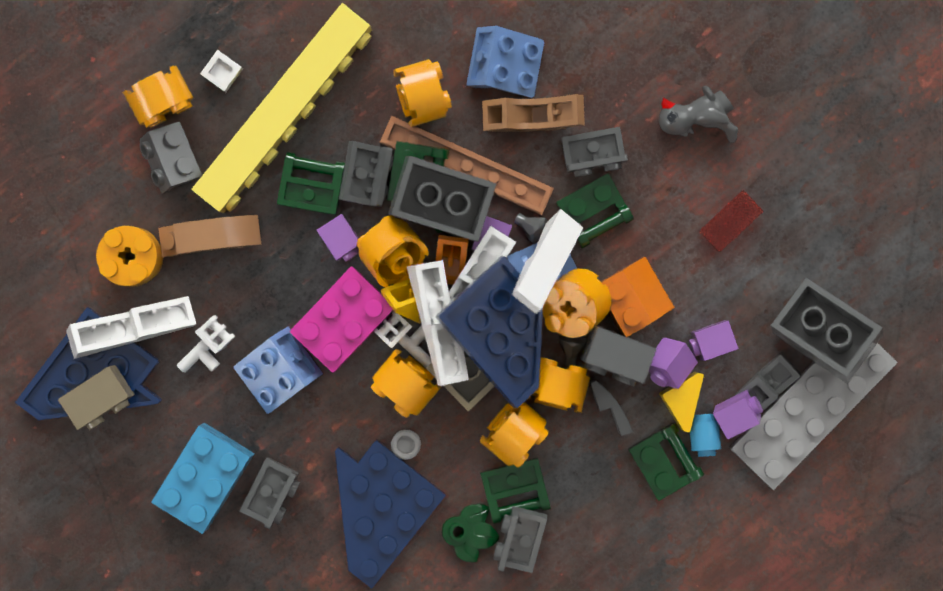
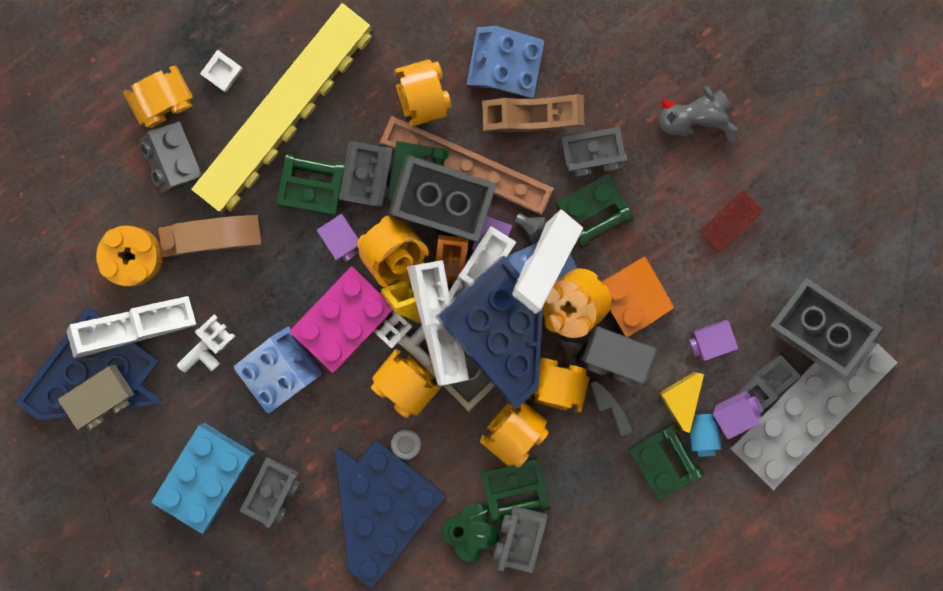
(671, 363): medium lavender brick -> none

